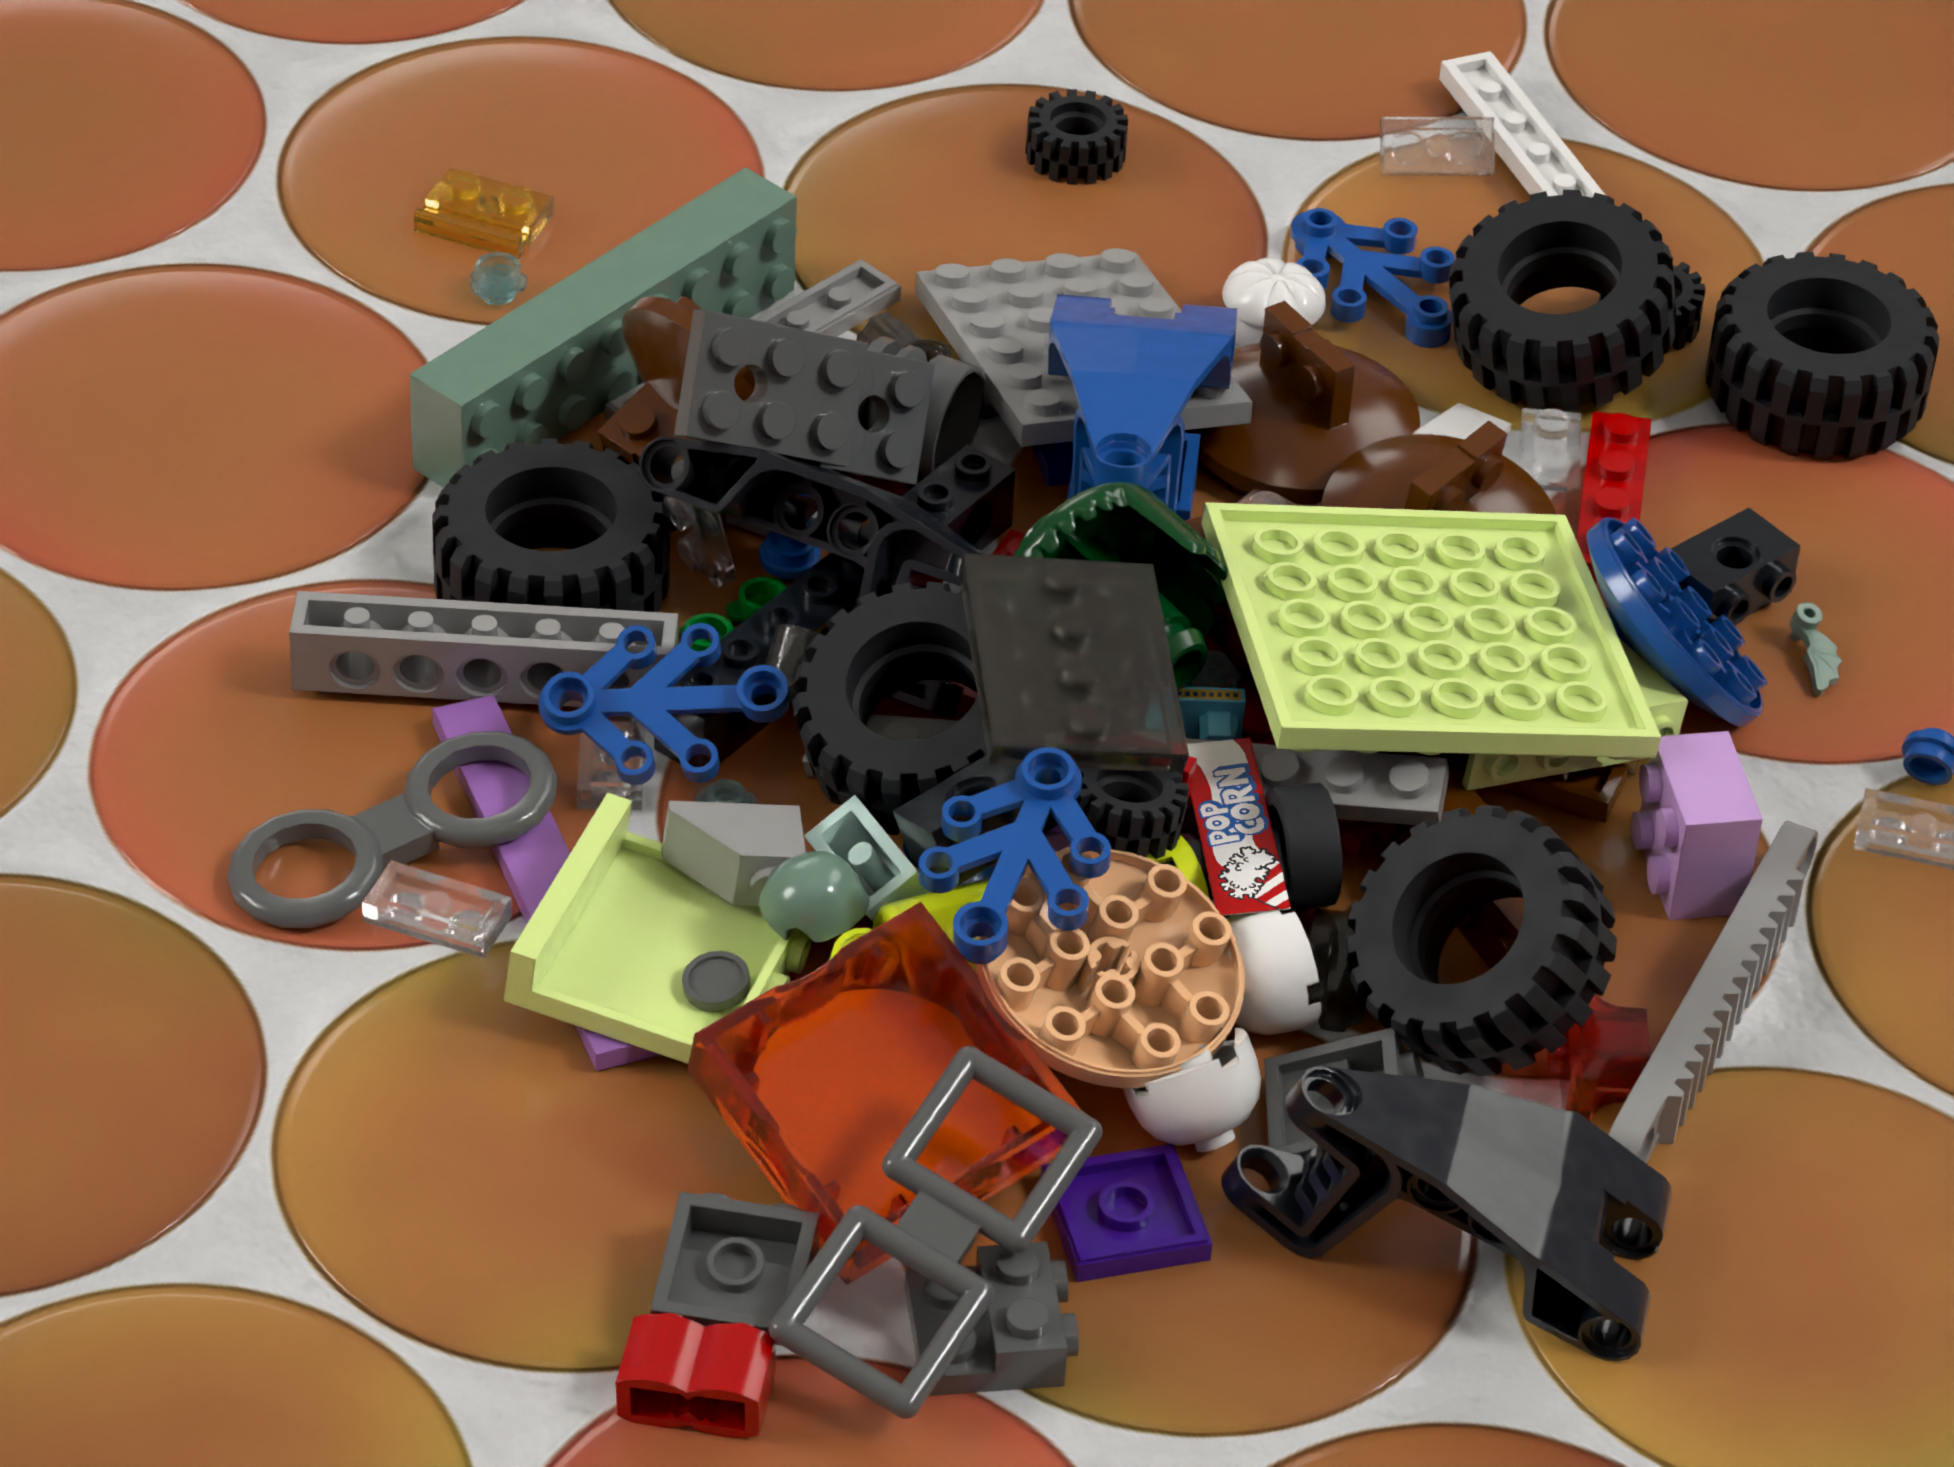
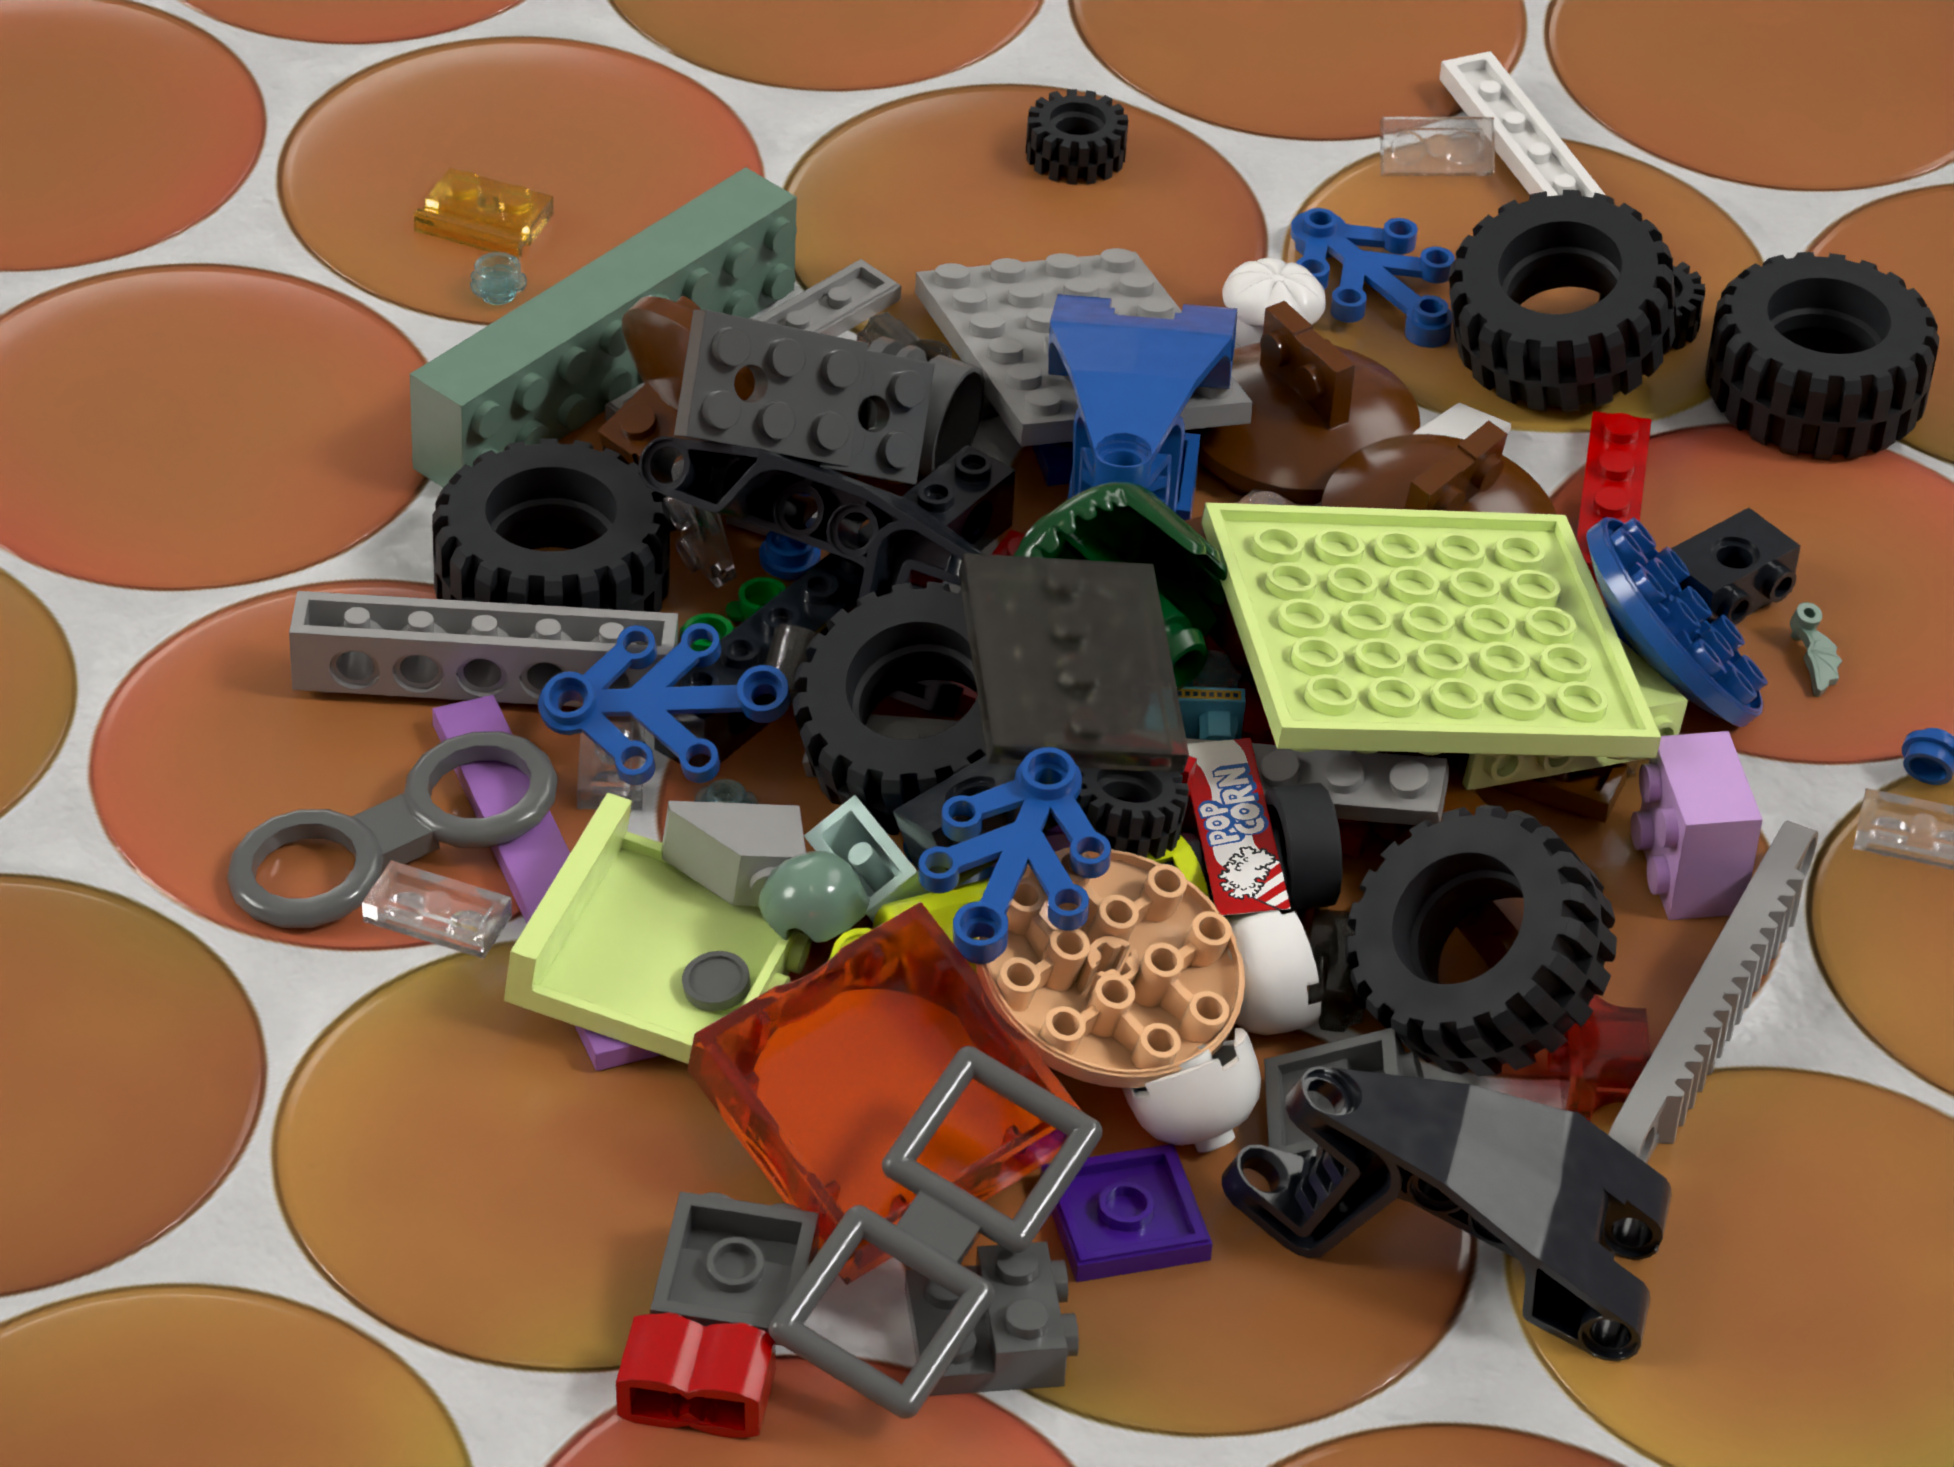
(1552, 452): clear plate -> none

